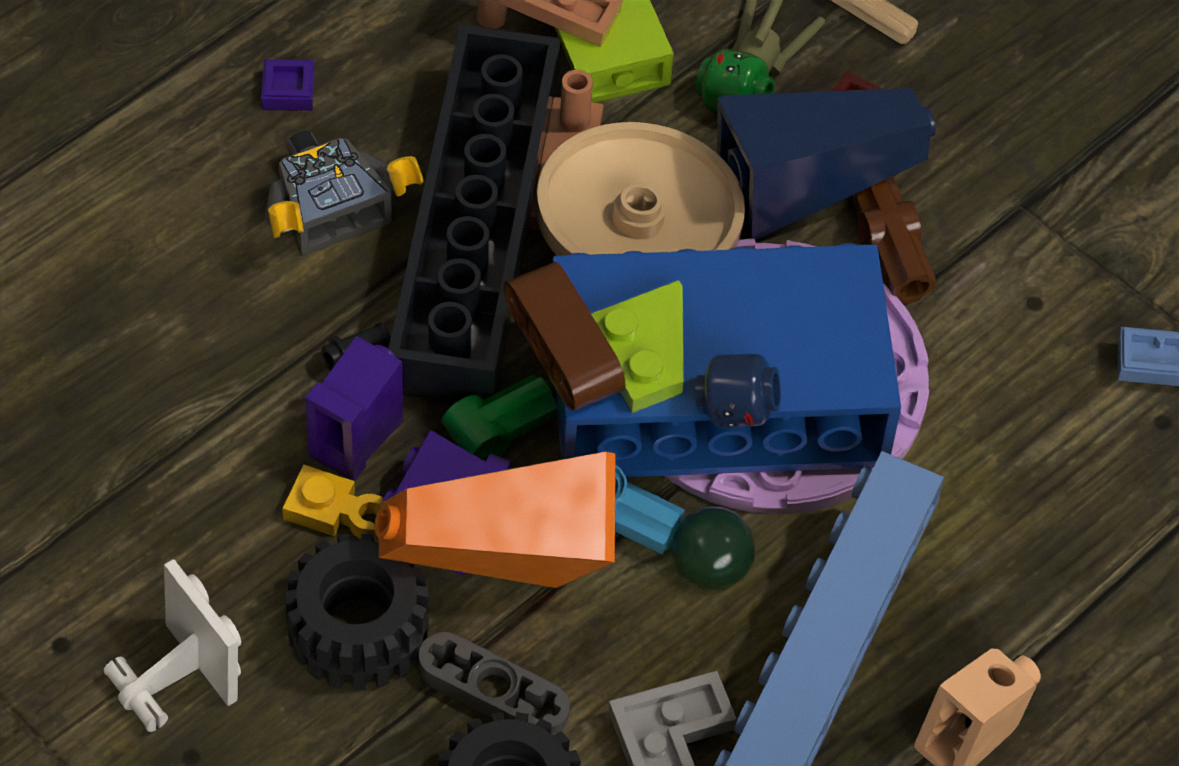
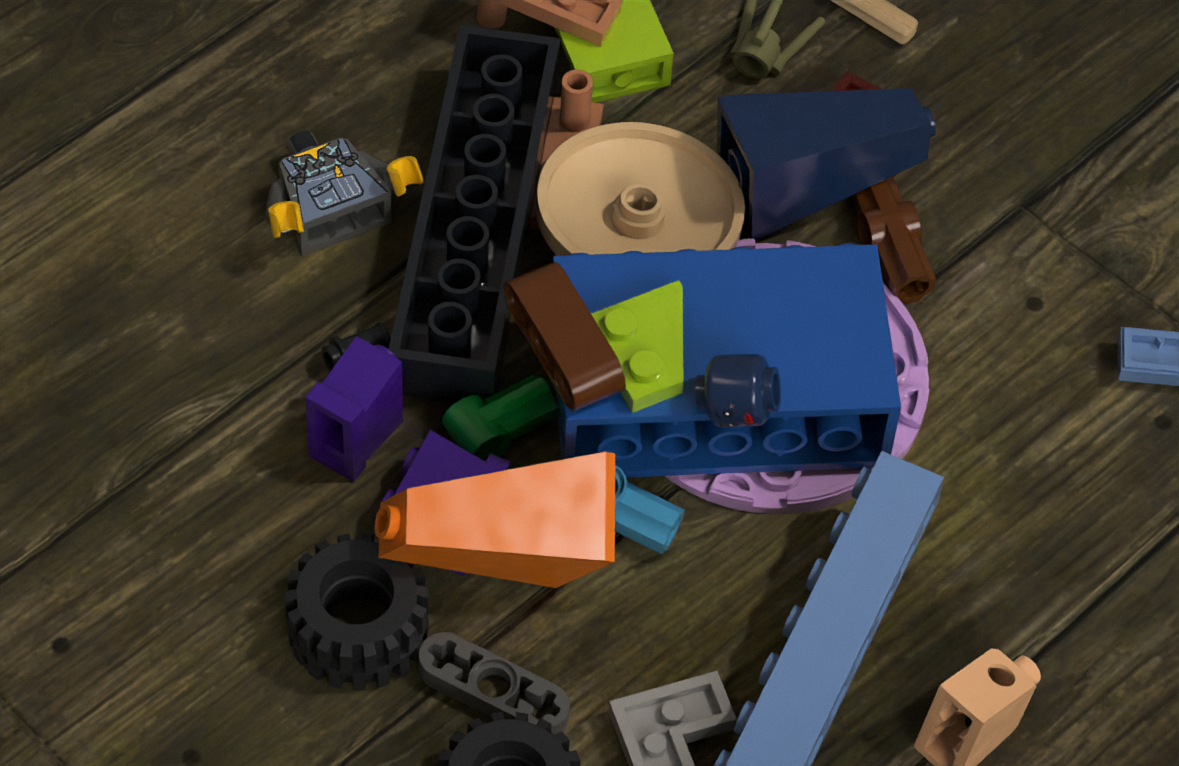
(205, 644): white plate -> none
(288, 84): dark purple tile -> none
(326, 501): yellow plate -> none
(713, 548): clear green hair -> none
(732, 74): green head -> none

